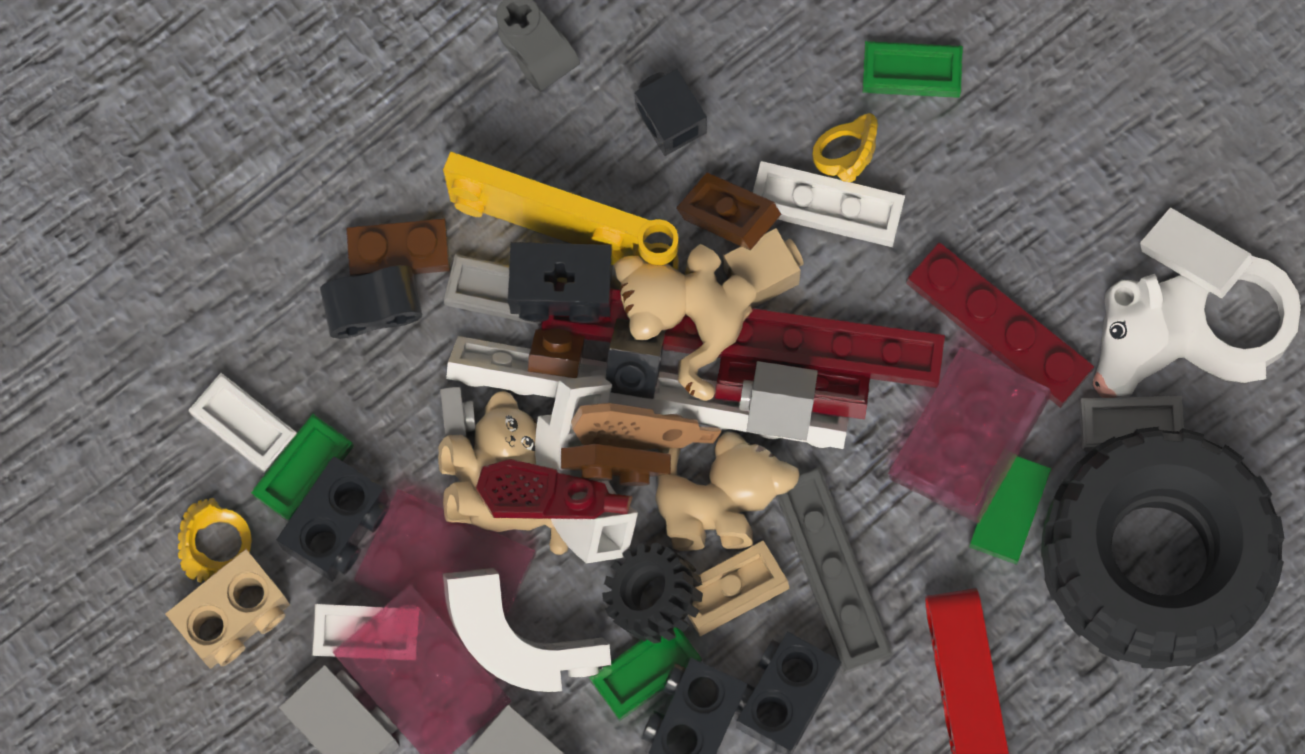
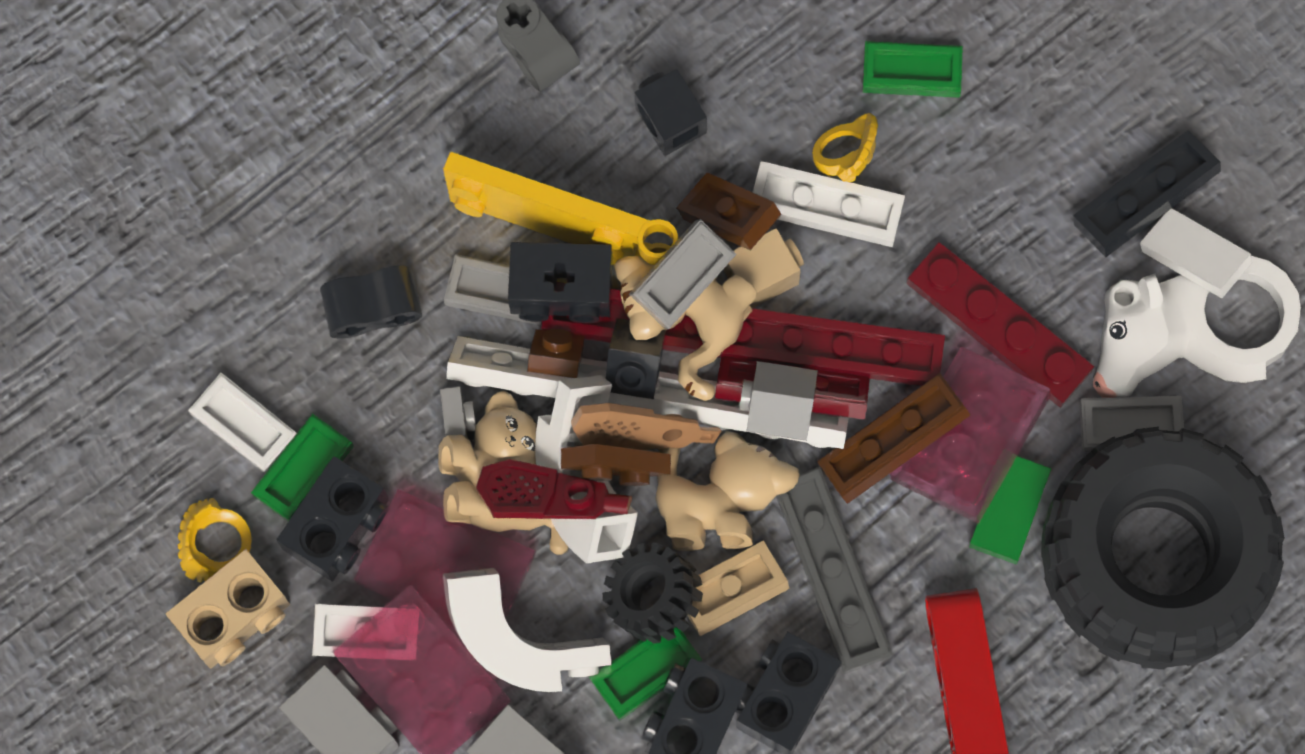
(412, 244): reddish brown plate -> none
(682, 274): none -> light grey tile
(894, 438): none -> reddish brown tile
(1147, 193): none -> black plate

